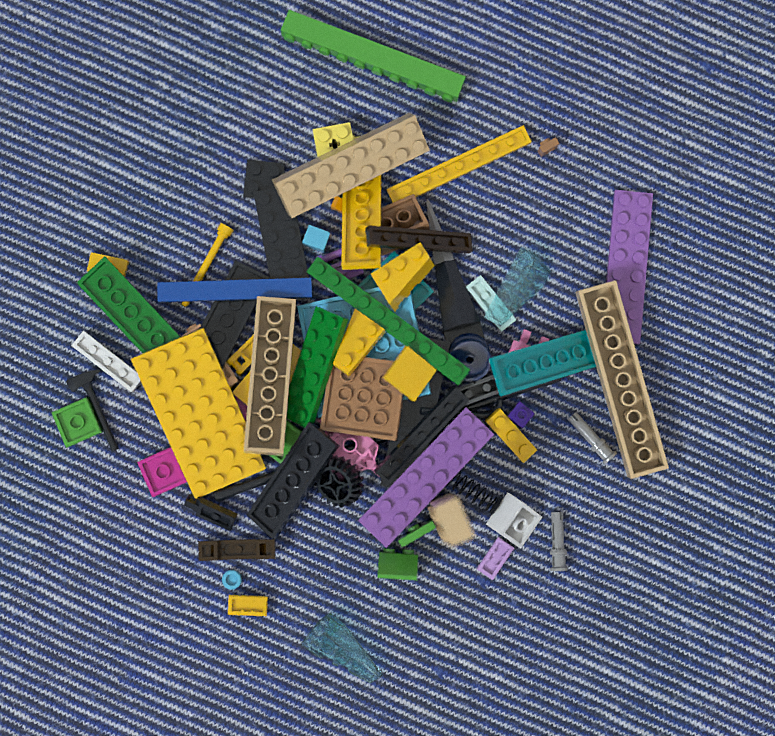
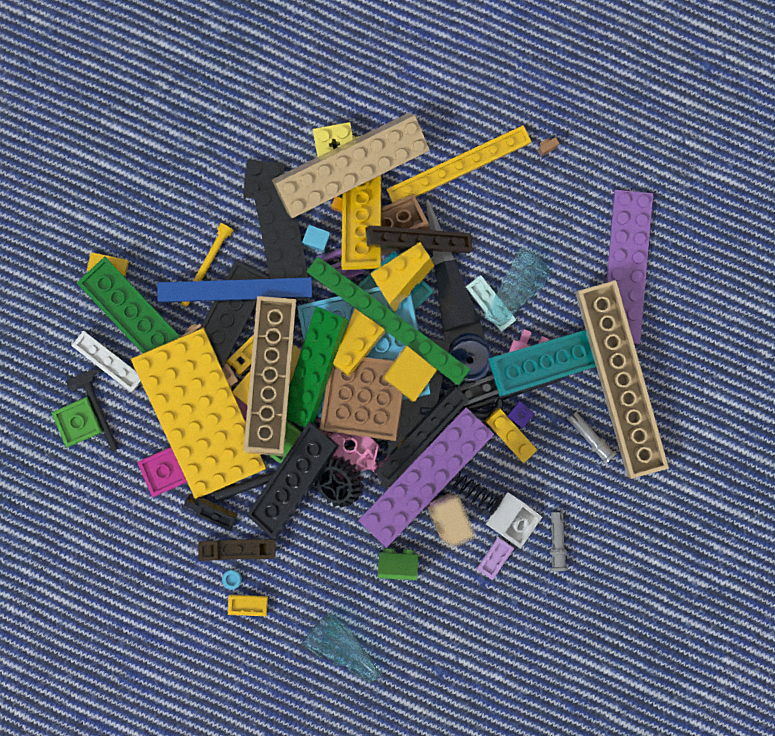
(373, 56): bright green brick -> none
(416, 532): bright green plate -> none

